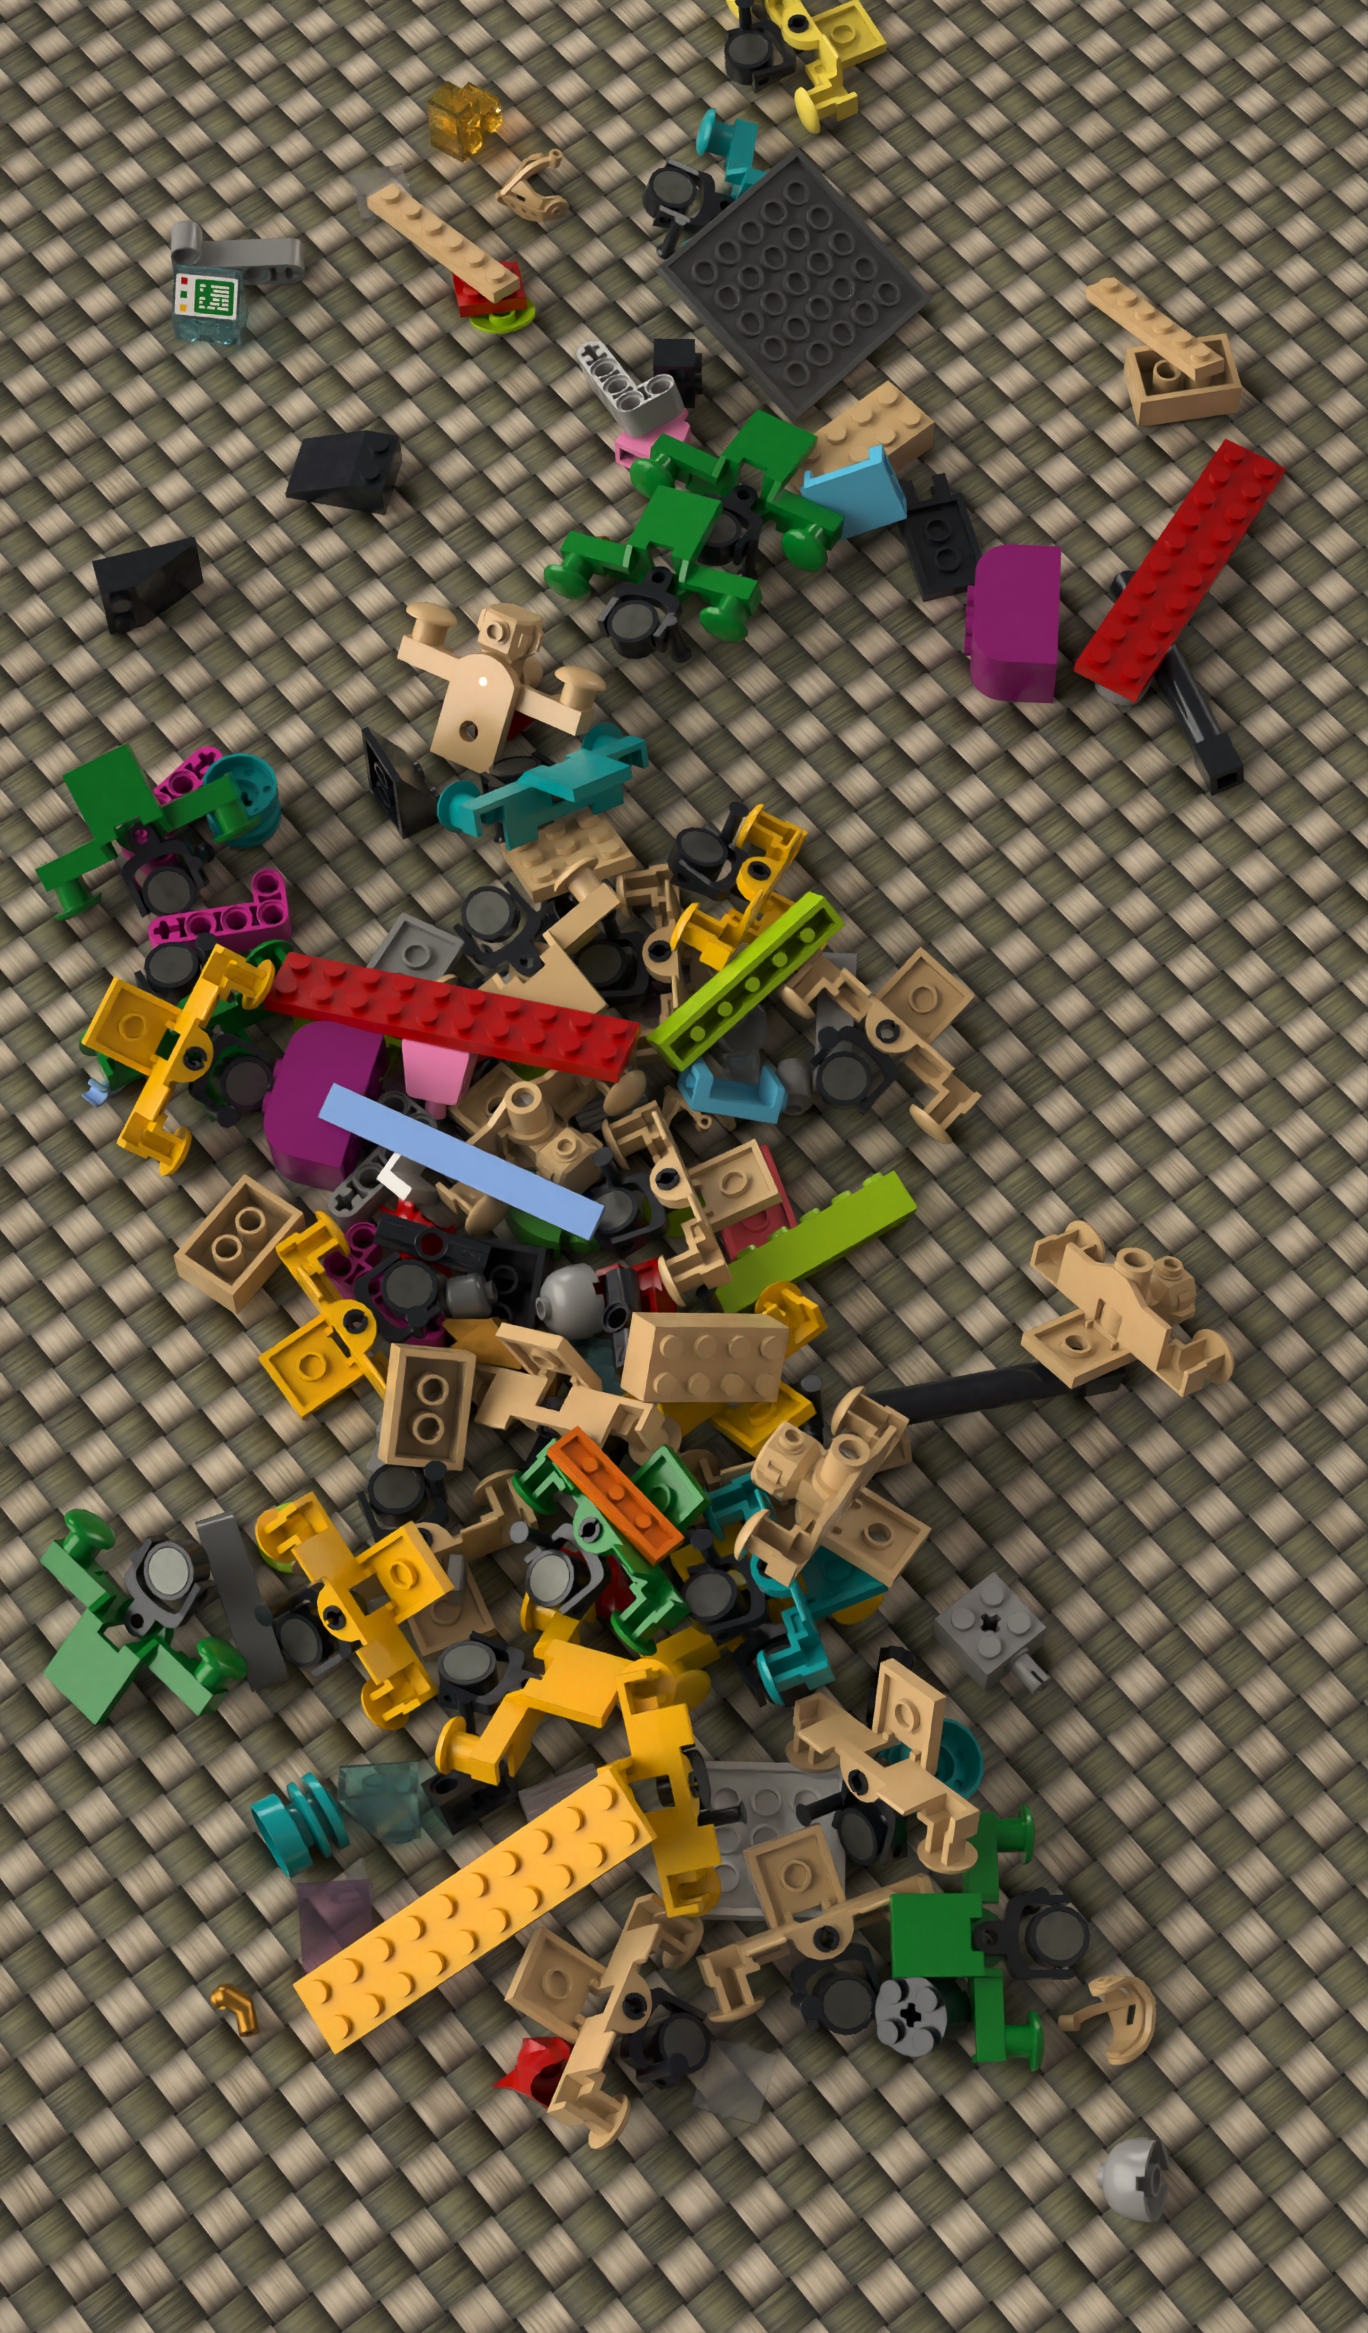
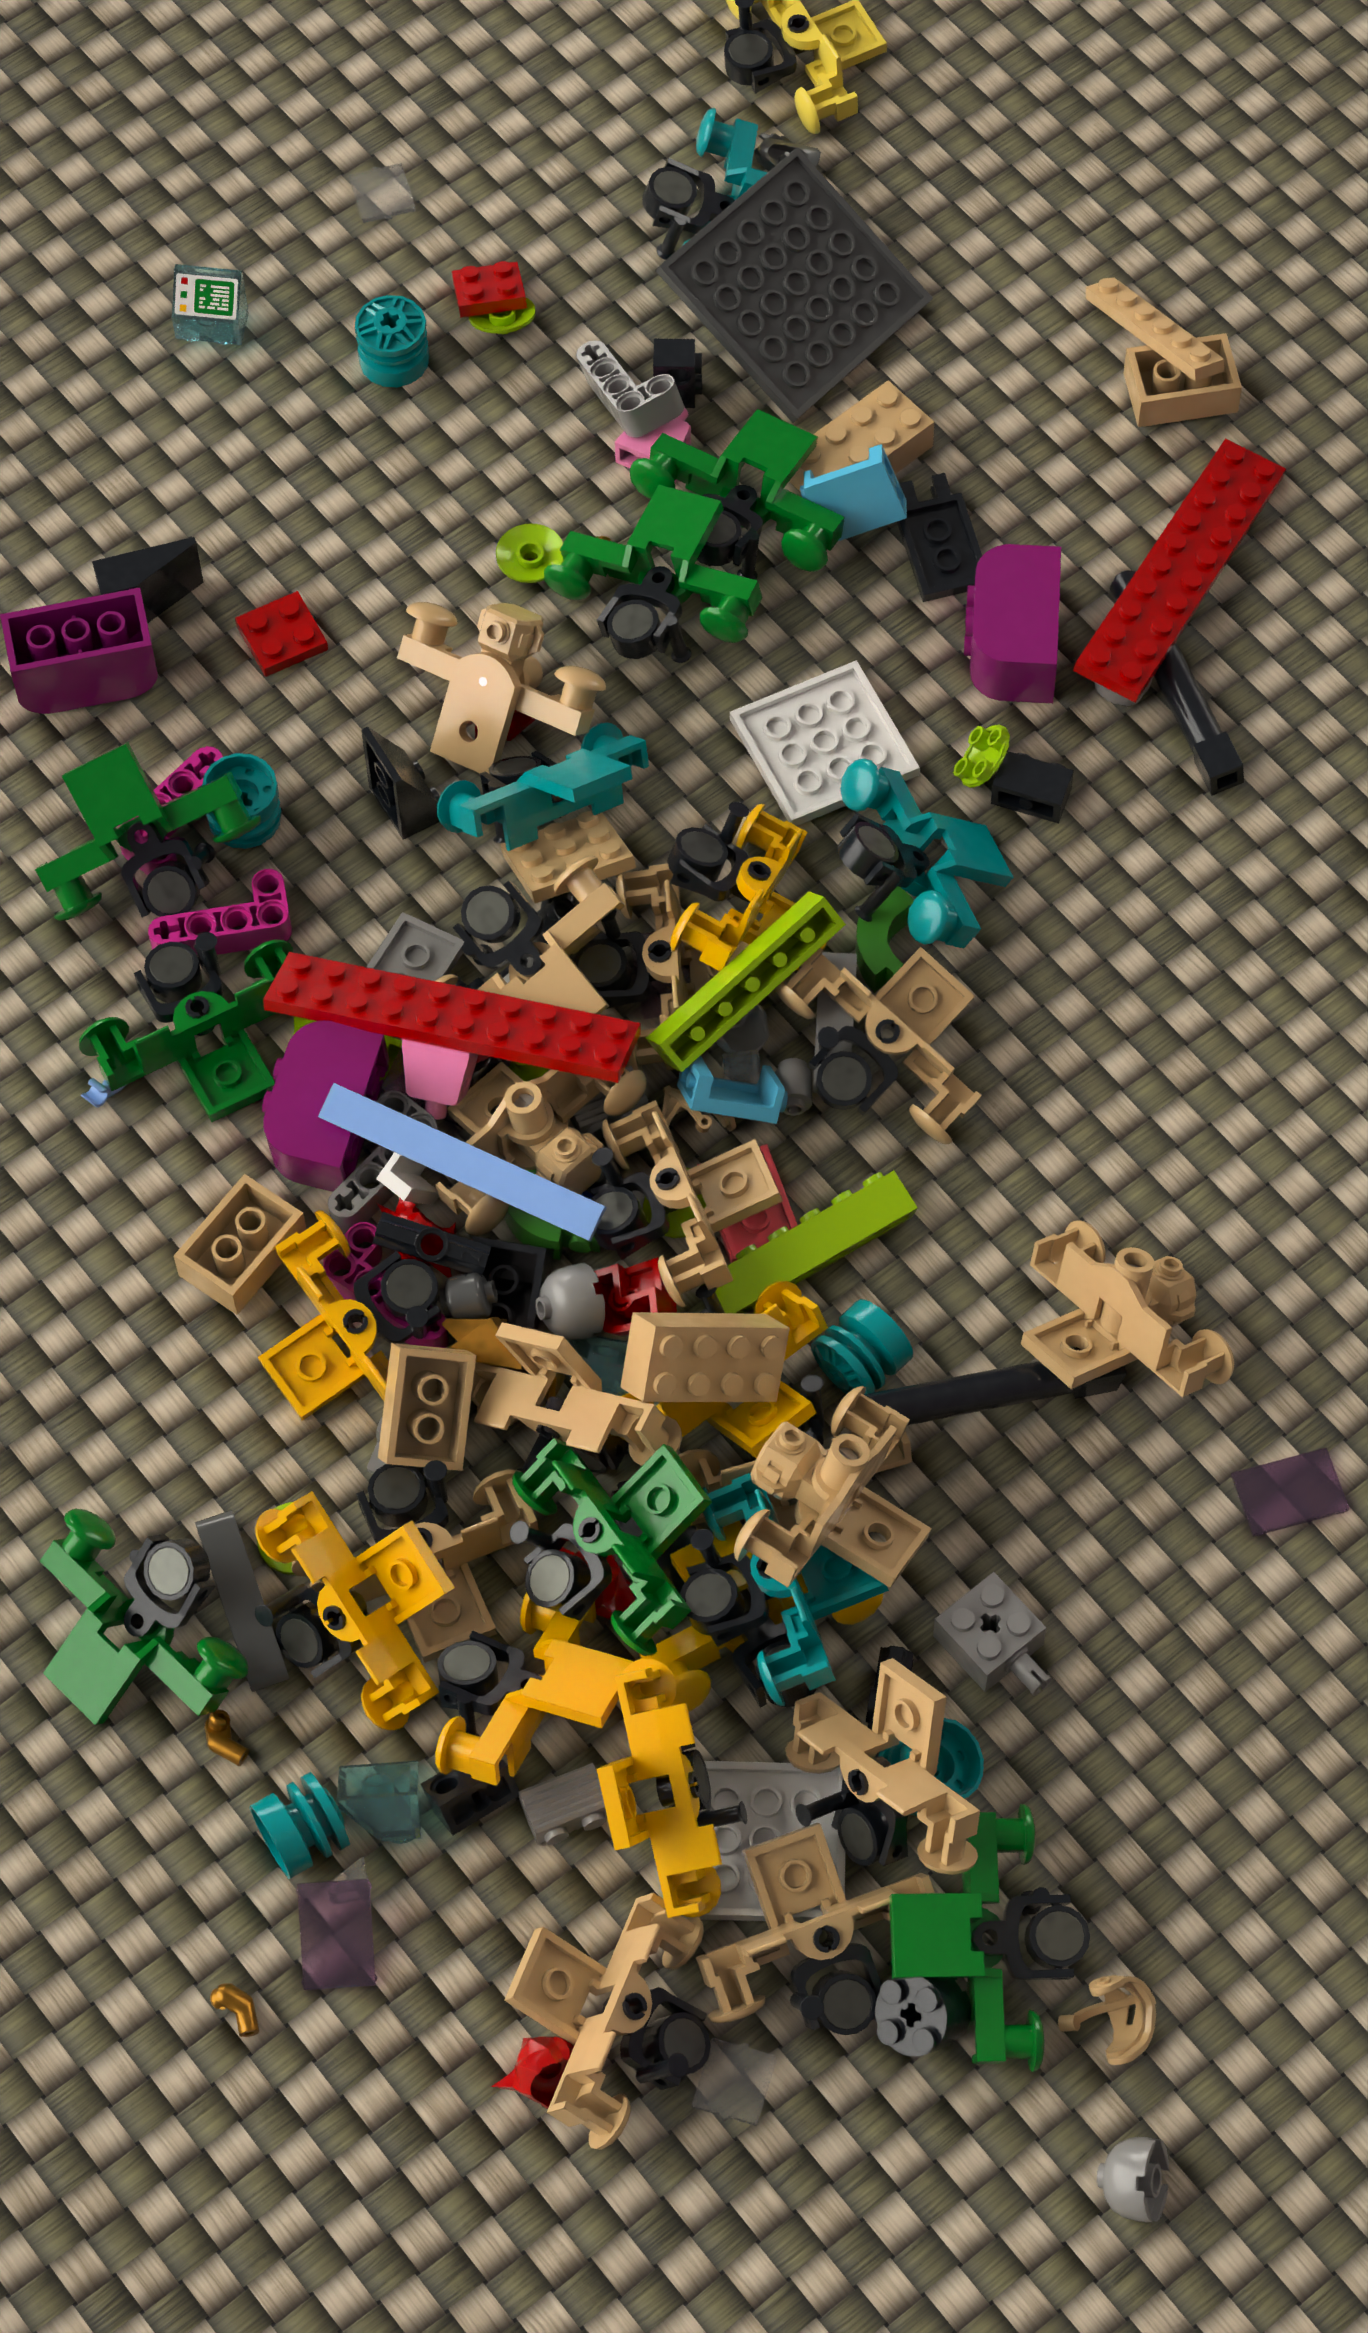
(80, 652): none -> magenta brick
(132, 1026): yellow piece -> none
(220, 1738): none -> pearl gold arm
(258, 259): light grey beam -> none
(281, 633): none -> red plate
(347, 470): black slope -> none
(392, 341): none -> teal wheel
(443, 243): tan plate -> none
(458, 1576): light grey tile -> none
(462, 119): clear yellow brick -> none
(475, 1910): yellow plate -> none
(524, 543): none -> lime dish
(535, 206): tan helmet -> none
(615, 1496): orange plate -> none
(622, 1300): black piece -> none
(776, 148): none -> dark grey hat
(813, 733): none -> white plate
(862, 1348): none -> teal wheel
(873, 952): none -> bright green arch
(894, 855): none -> teal piece
(983, 755): none -> lime dish
(1032, 786): none -> black brick
(1290, 1492): none -> clear purple piece

